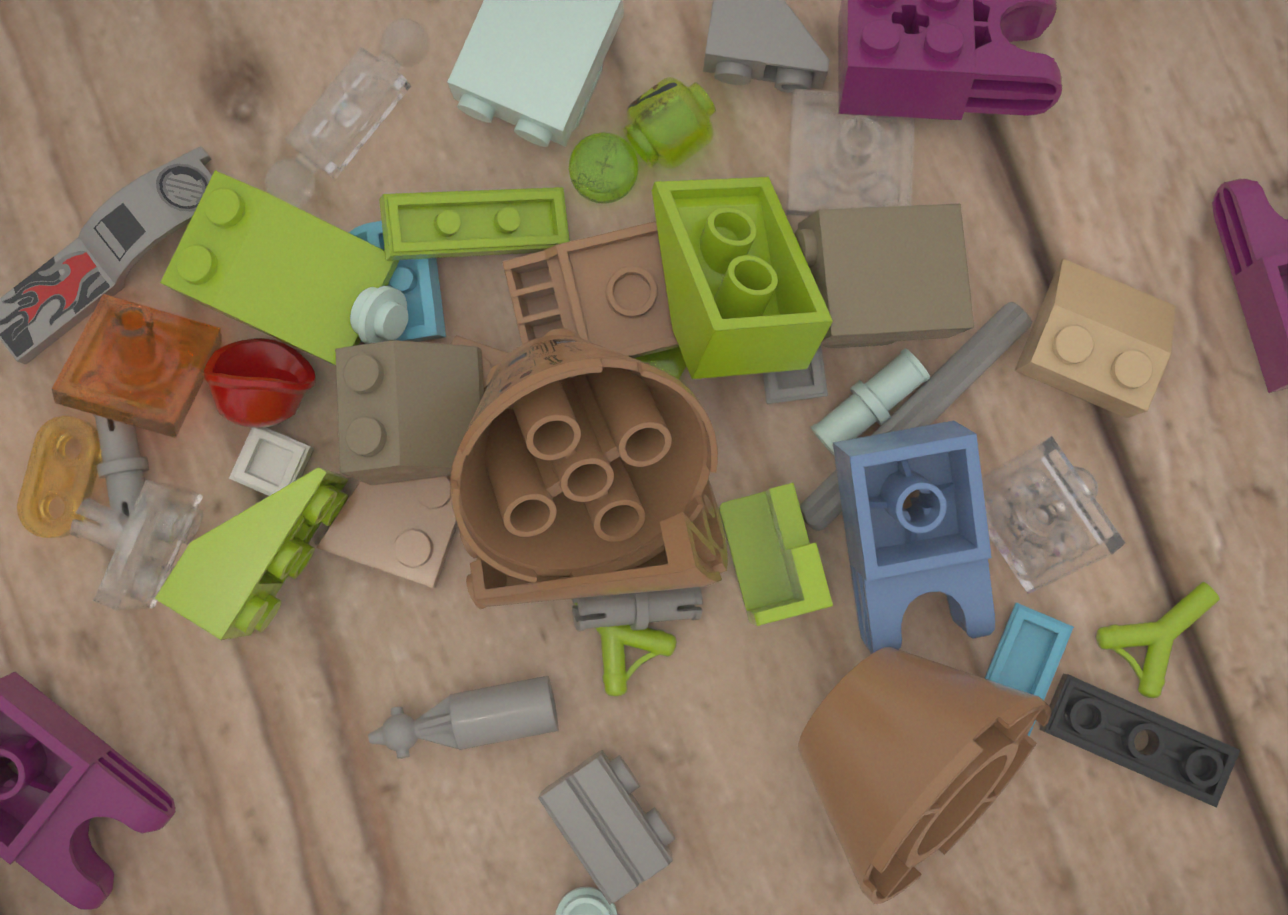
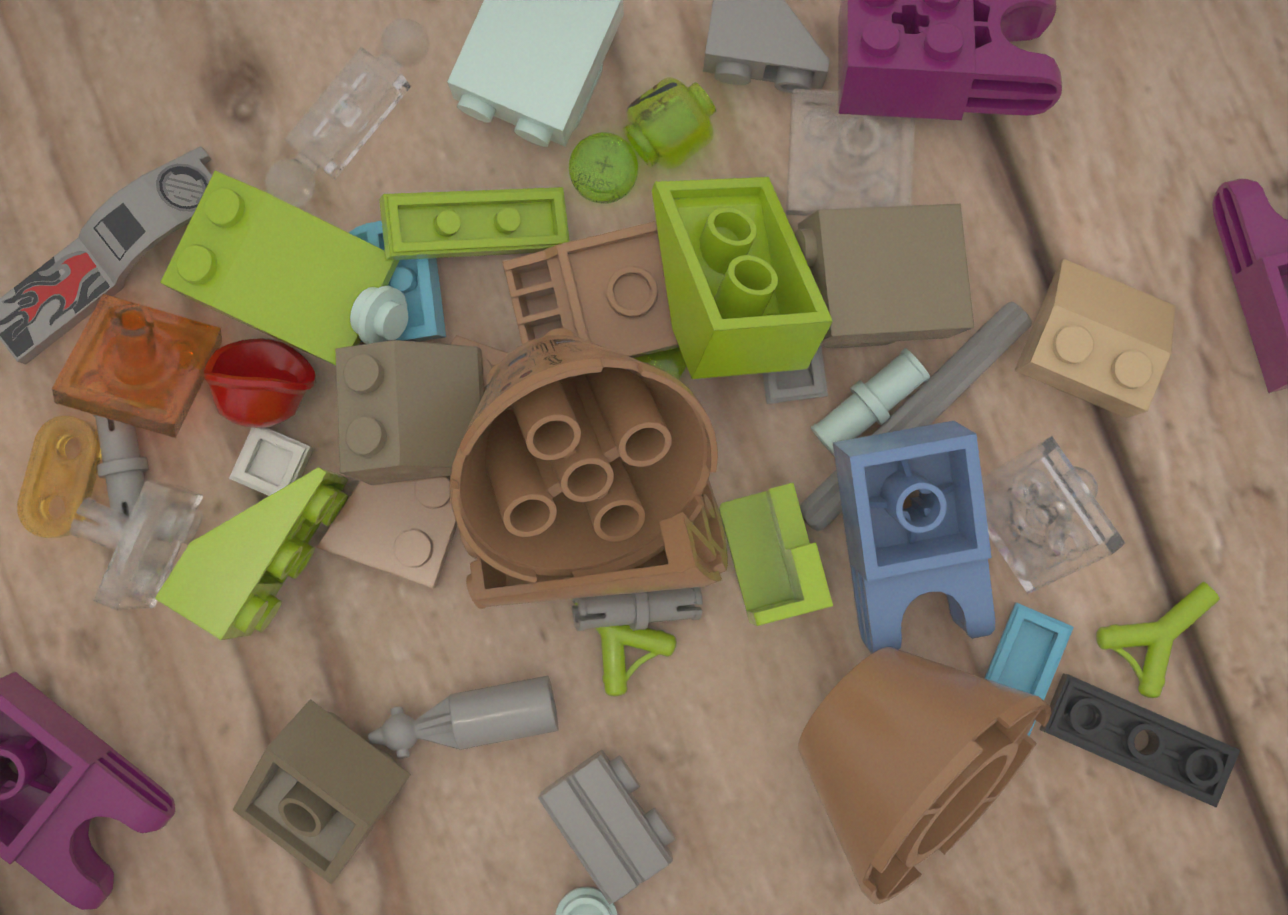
(320, 790): none -> dark tan slope

